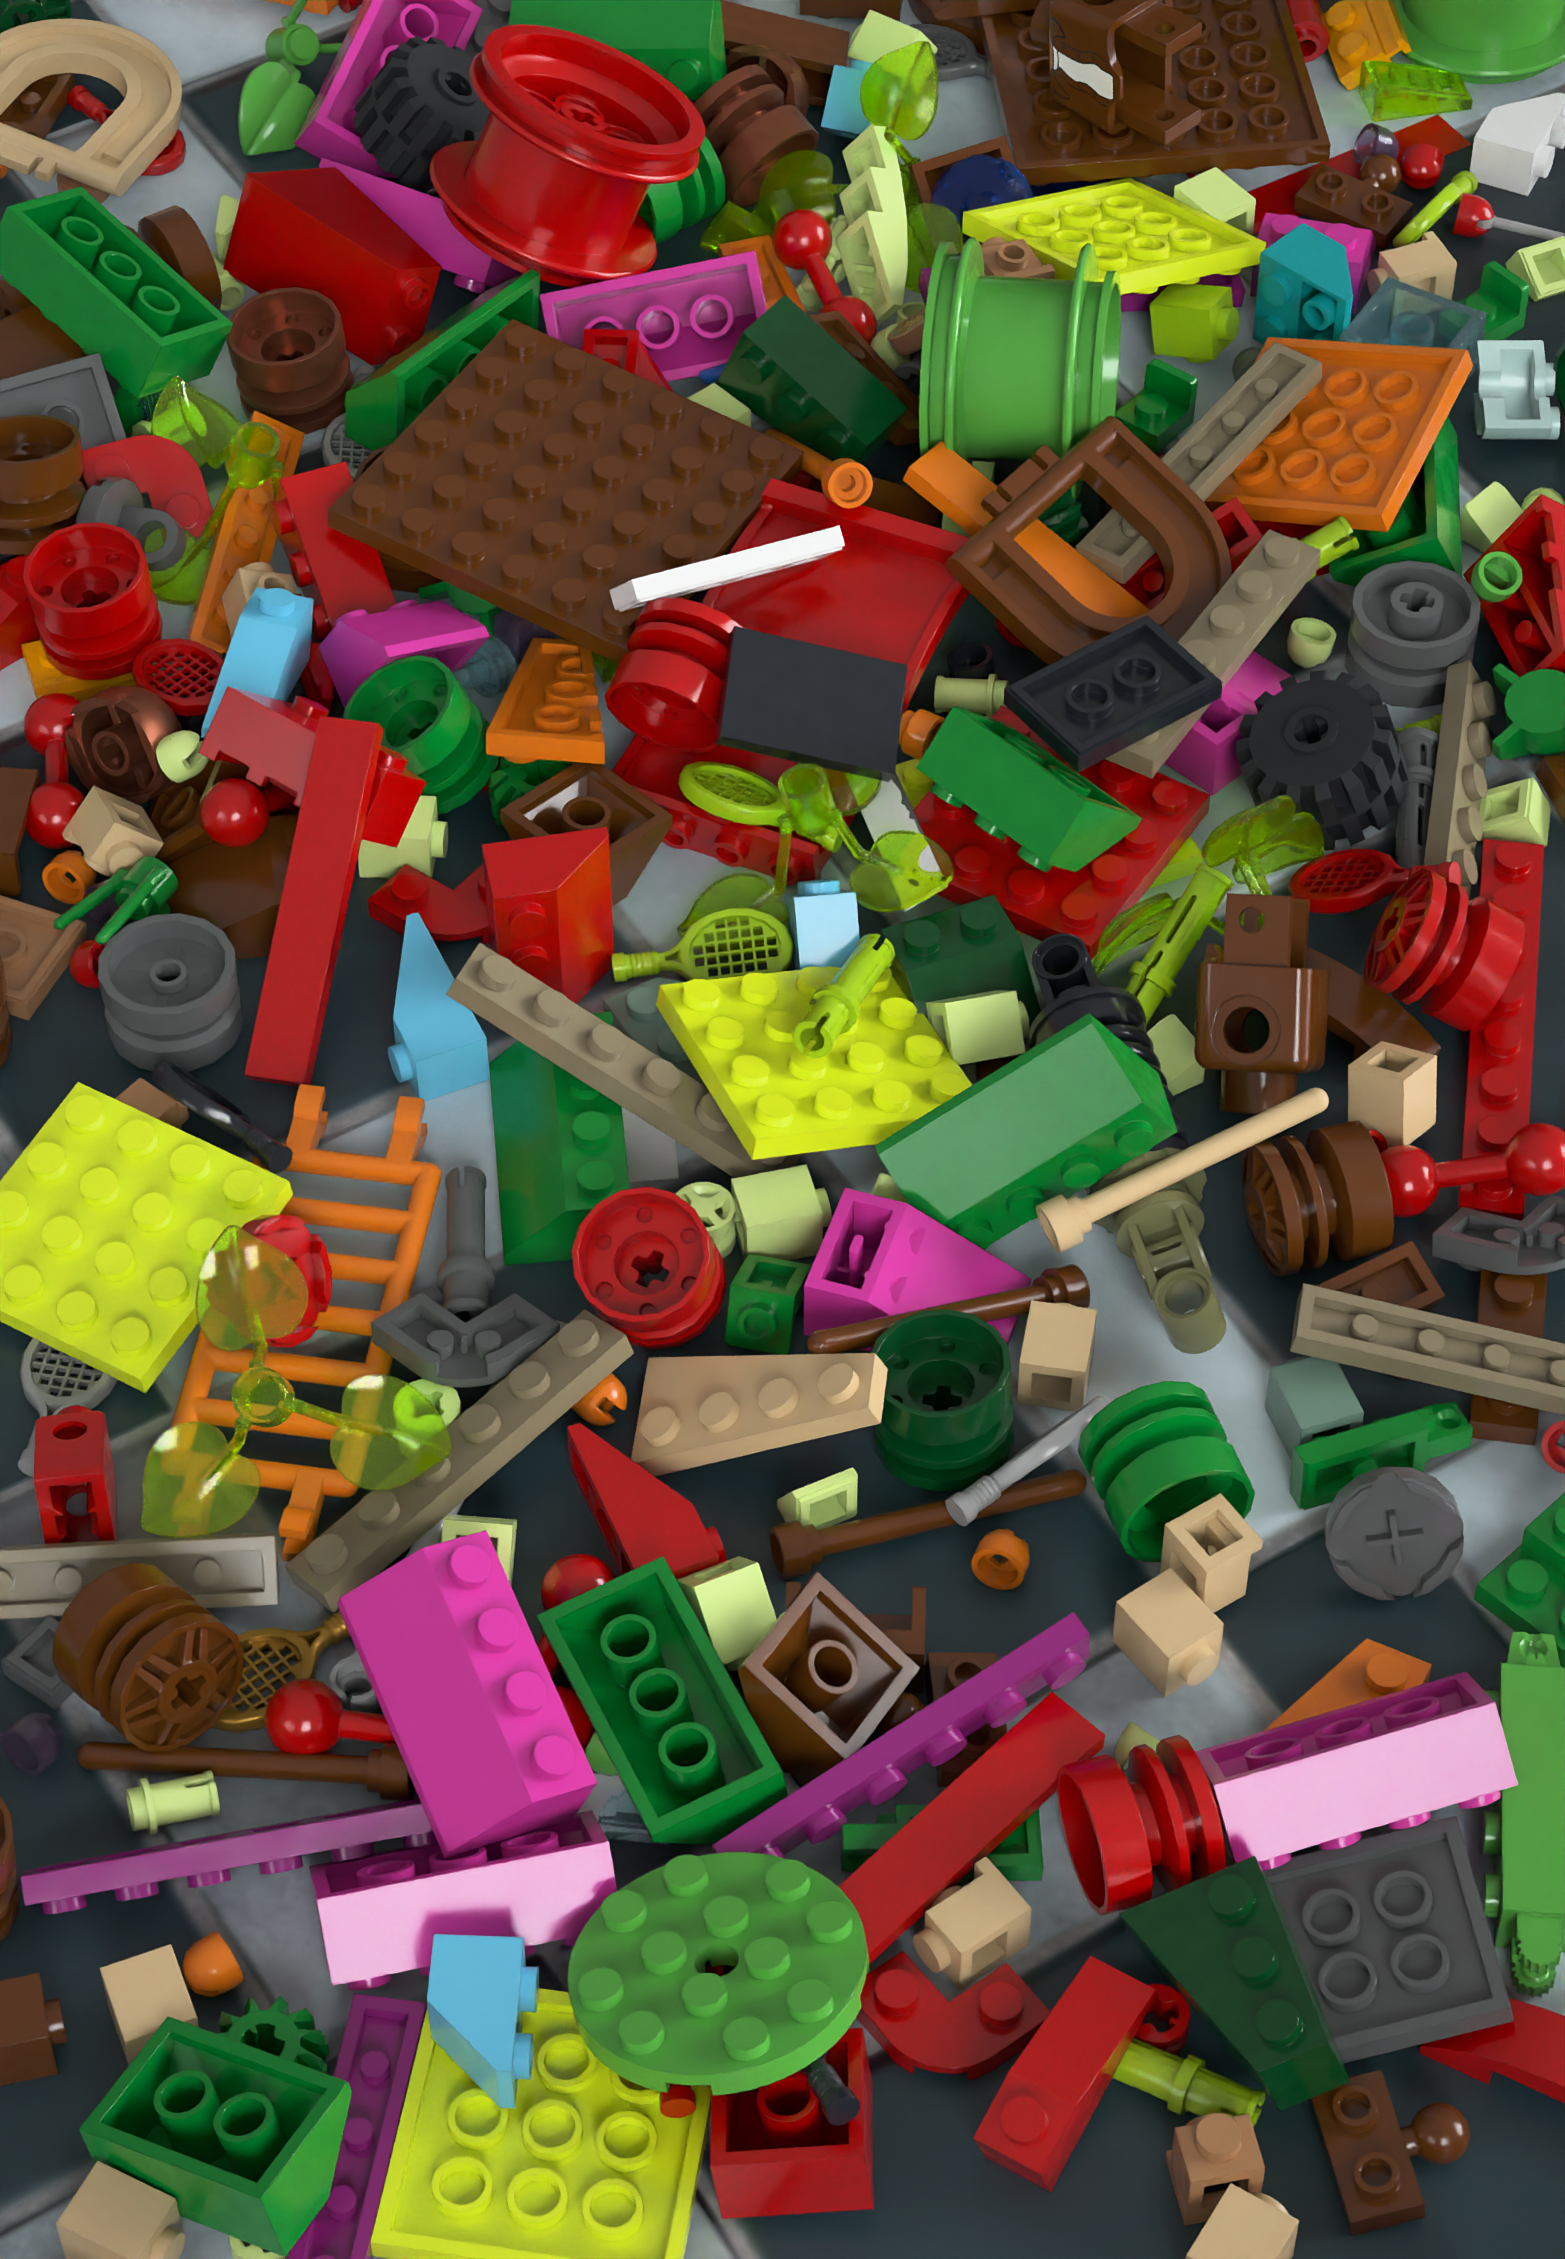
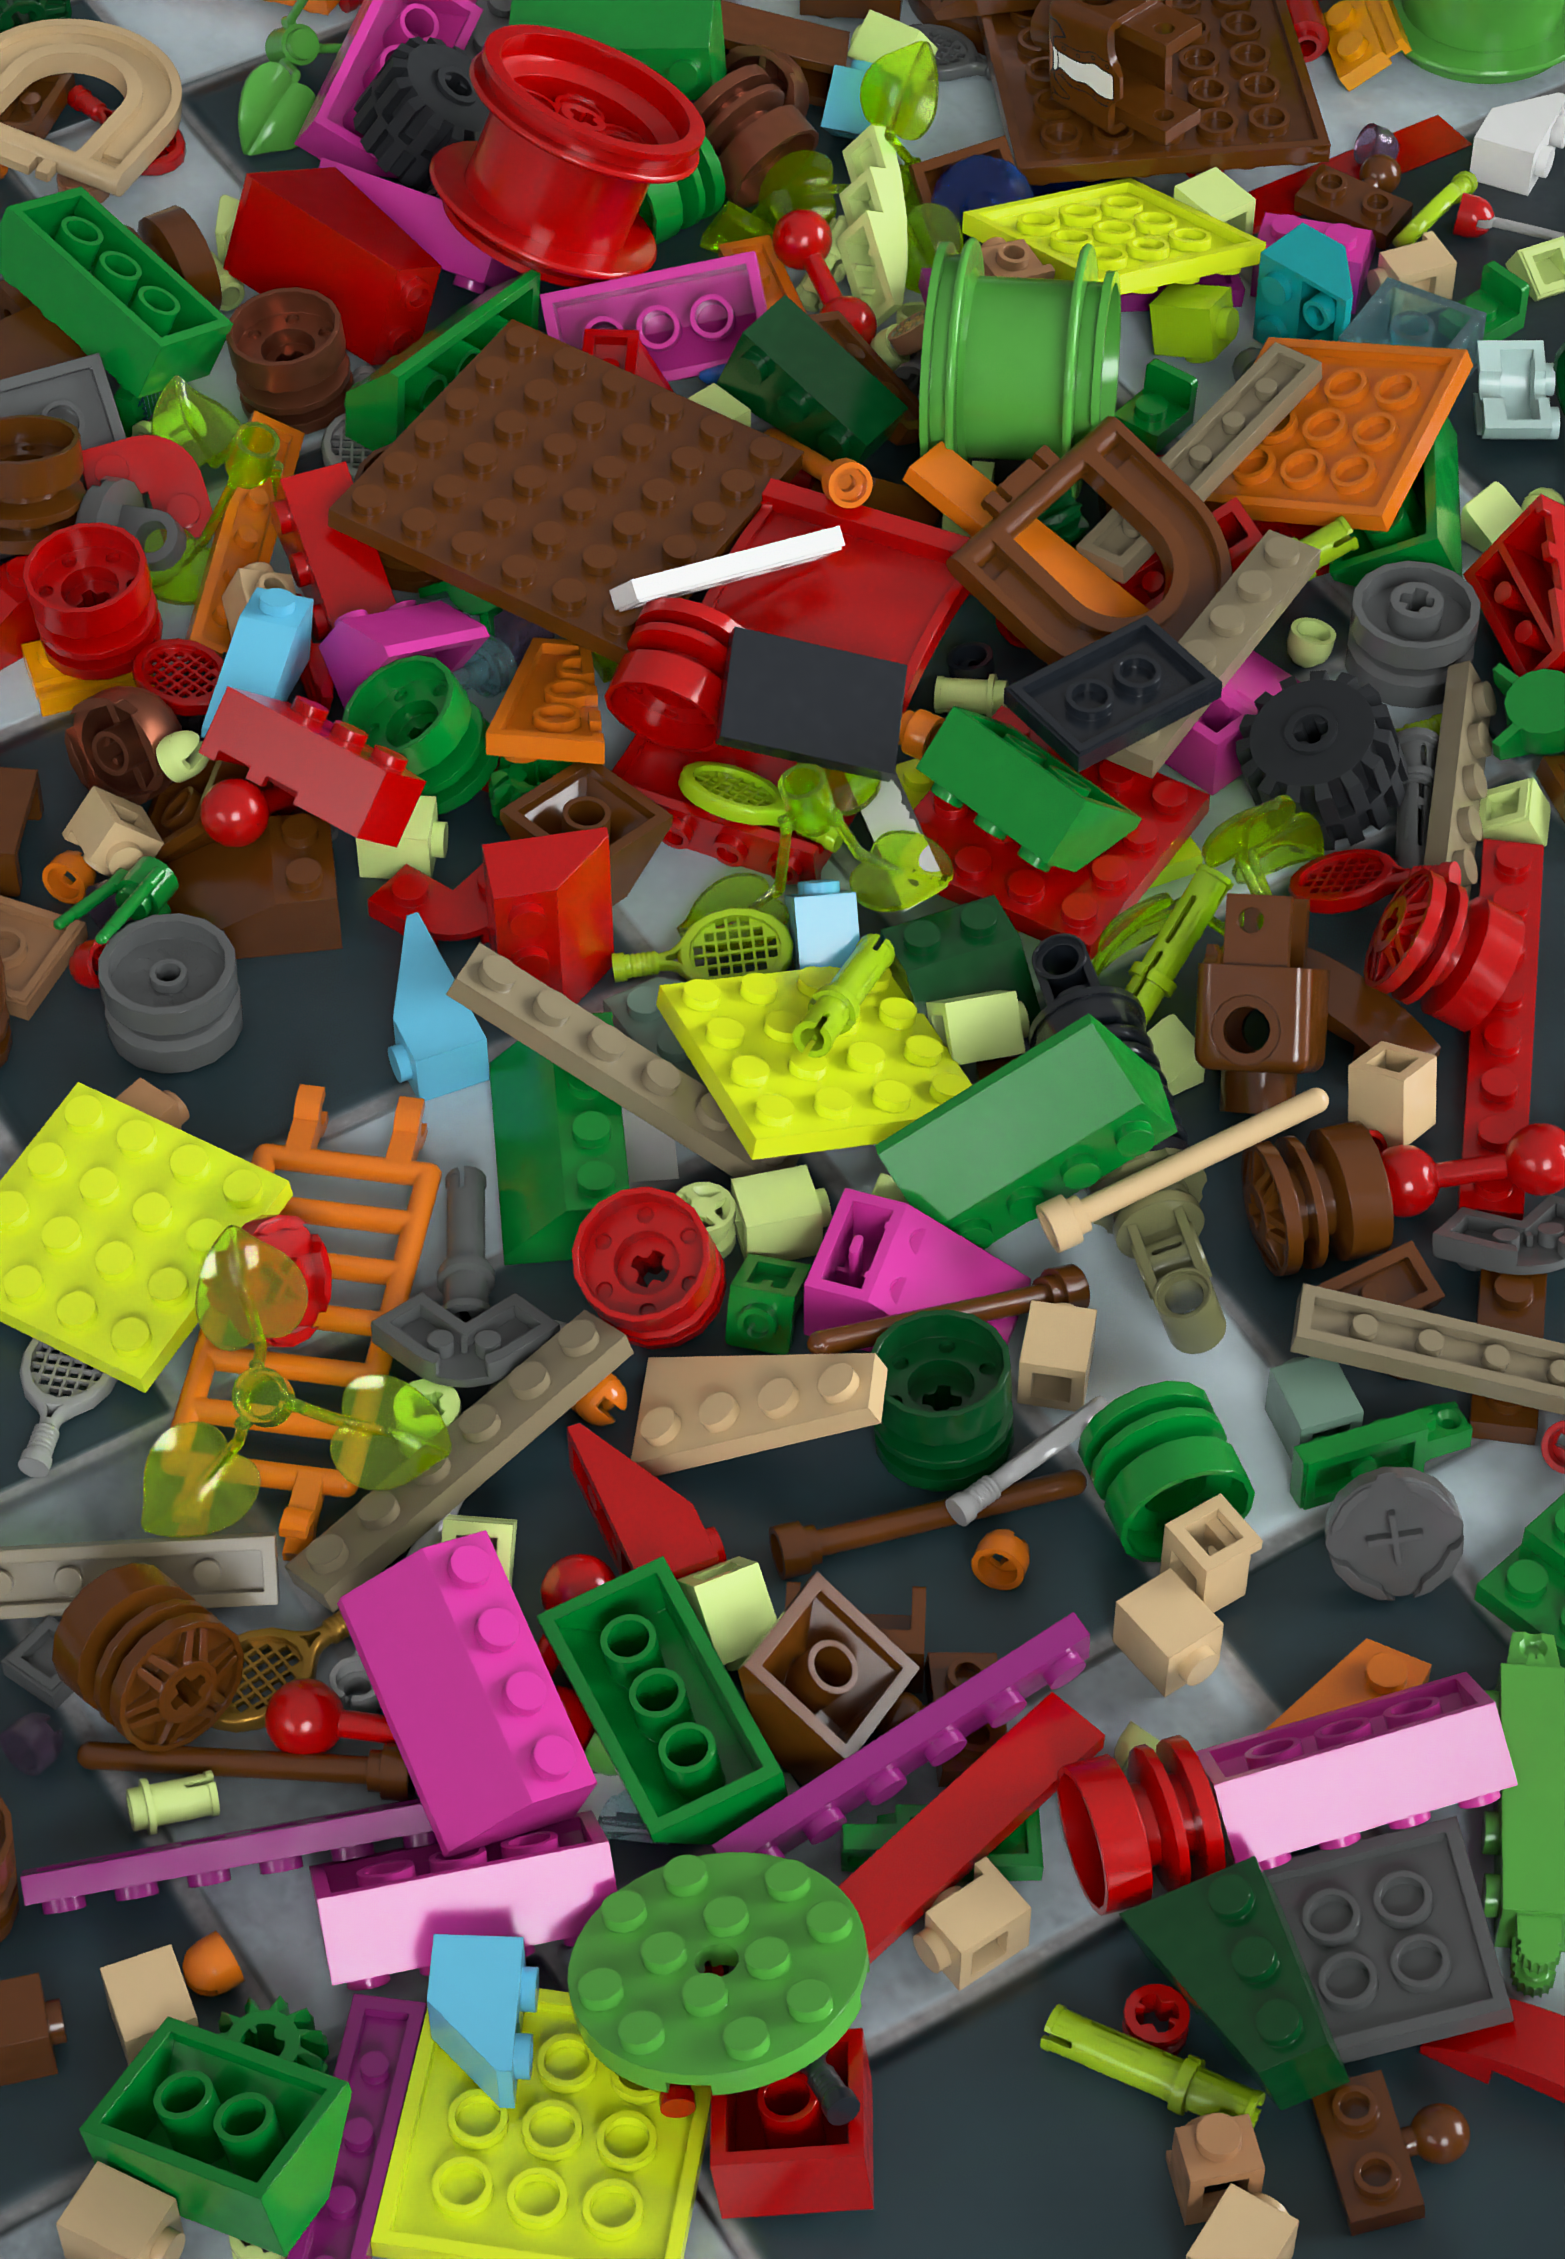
(56, 800): red piece -> none
(73, 1459): red torso -> none
(222, 1113): black piece -> none
(314, 901): red tile -> none
(823, 1501): yellowish green slope -> none
(951, 2037): red plate -> none
(1063, 2074): red slope -> none
(1410, 91): clear neon green slope -> none
(1421, 166): red hinge -> none
(1498, 571): bright green hinge -> none

